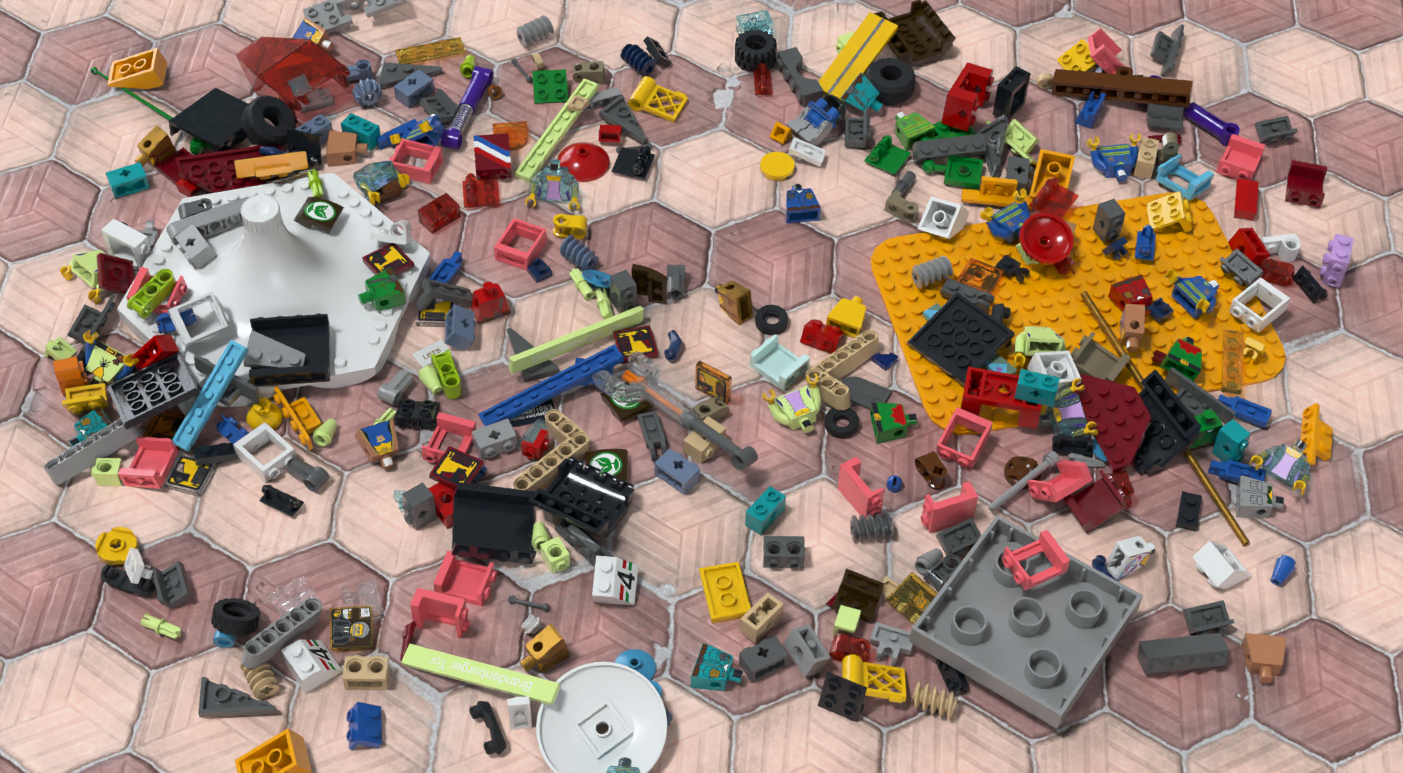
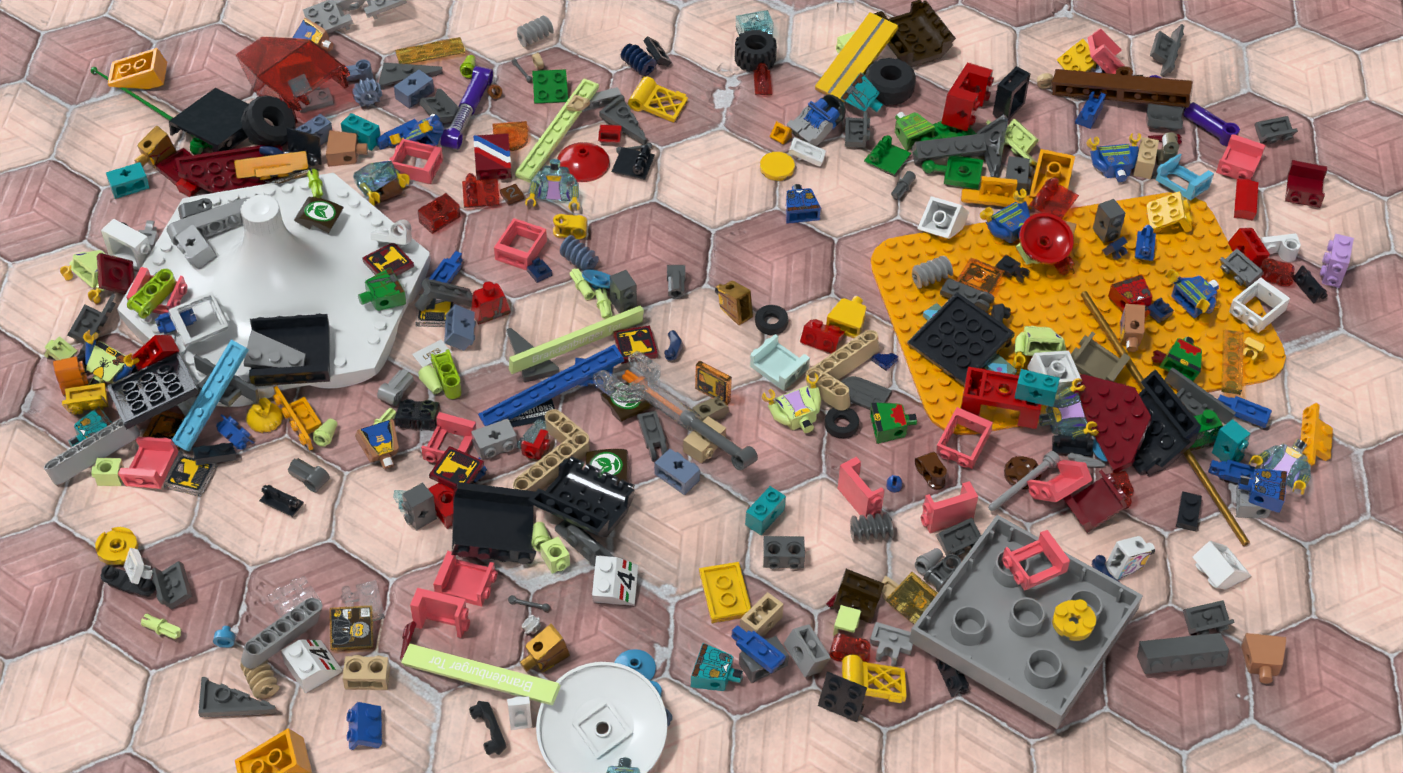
(235, 616): black tyre -> none
(255, 440): white window -> none
(512, 194): none -> reddish brown tile
(589, 70): dark tan leg -> none
(650, 283): dark brown slope -> none
(758, 649): none -> blue hinge
(790, 64): dark grey arch -> none
(901, 207): dark tan leg -> none
(934, 700): tan piece -> none
(1076, 609): none -> yellow plate
(1266, 488): none -> blue torso
(1283, 569): blue cone -> none

